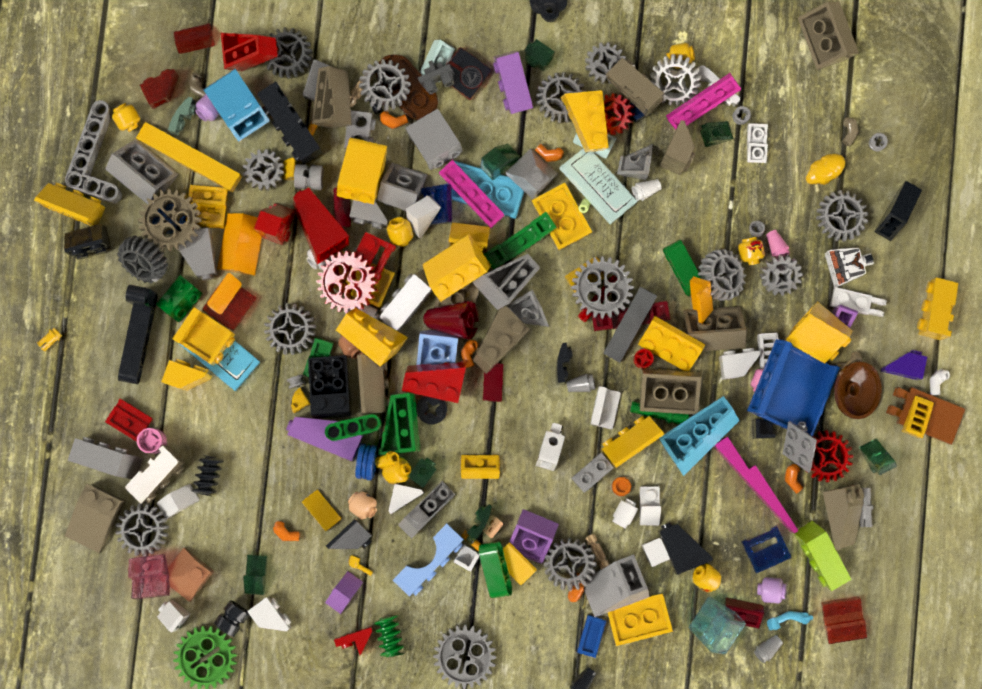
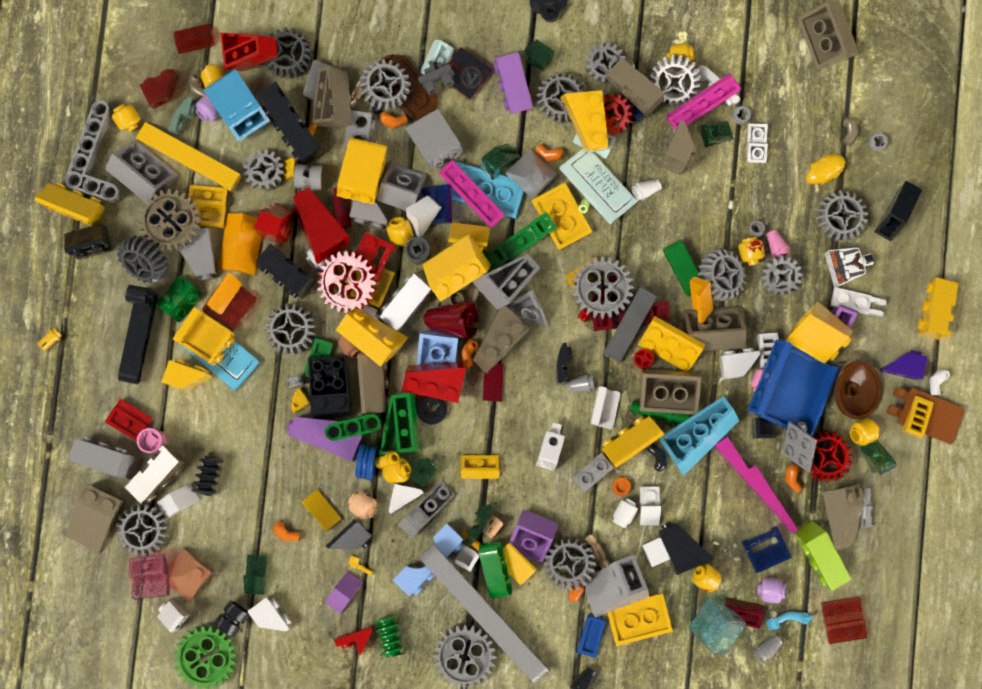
(211, 74): none -> yellow head
(285, 272): none -> black wedge
(417, 250): none -> dark grey wheel
(483, 613): none -> light grey beam
(636, 164): light grey slope -> none
(660, 457): none -> black arm
(864, 431): none -> yellow head

